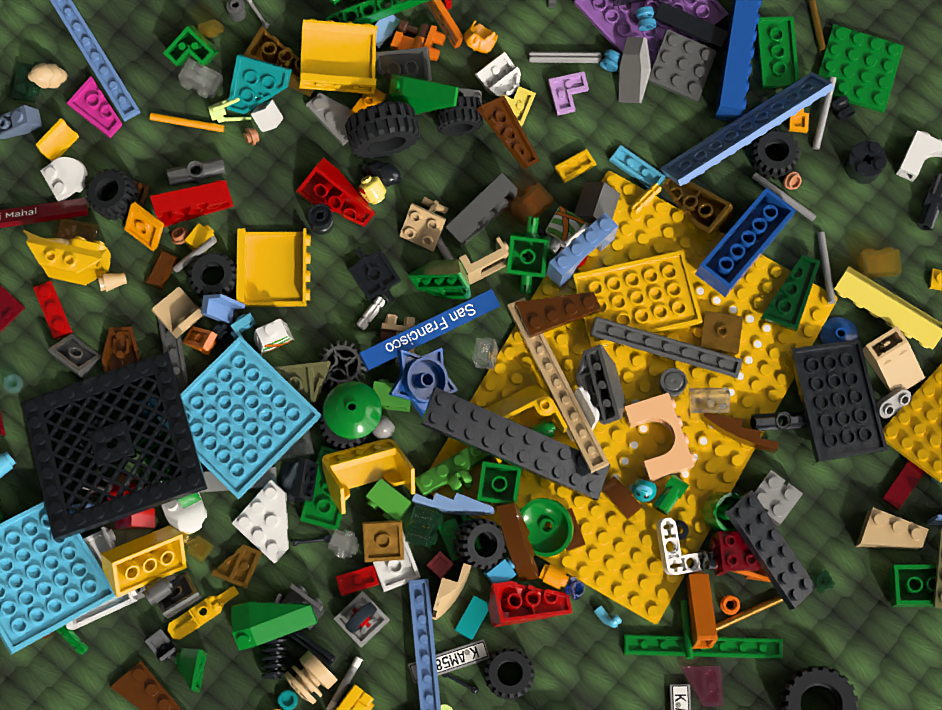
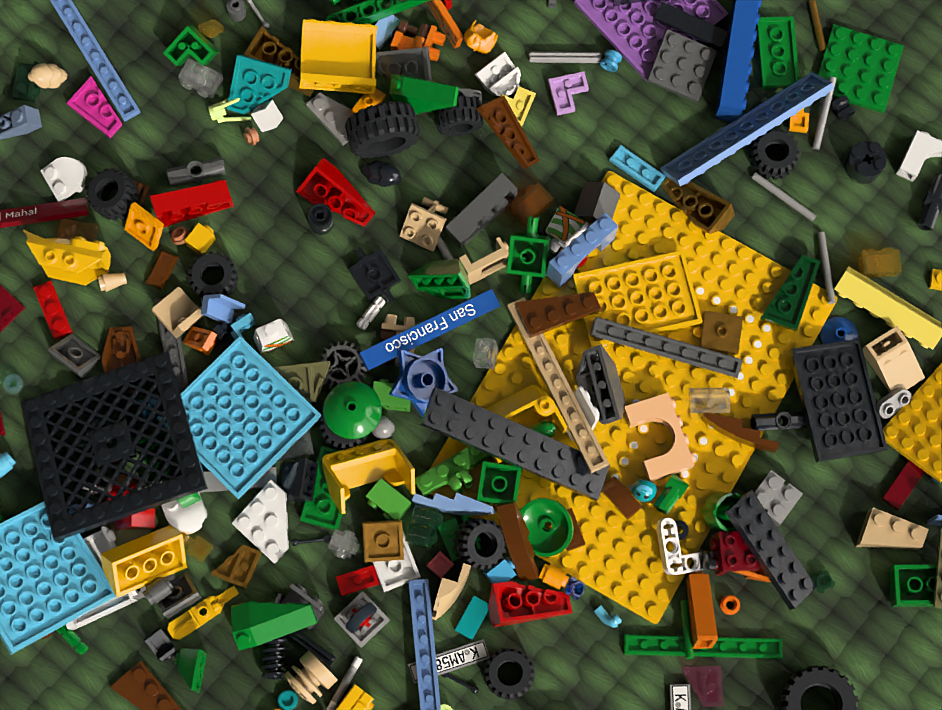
(56, 141): yellow panel -> none
(187, 122): light orange bar -> none
(197, 252): light grey bar -> none
(273, 268): yellow panel -> none
(372, 189): light yellow head -> none
(575, 165): yellow plate -> none
(634, 70): light grey piece -> none
(645, 198): yellow axle -> none
(646, 19): dark azure wheel -> none
(672, 382): dark grey wheel -> none
(745, 242): blue brick -> none
(748, 613): pearl gold bar -> none
(792, 180): nougat plate -> none

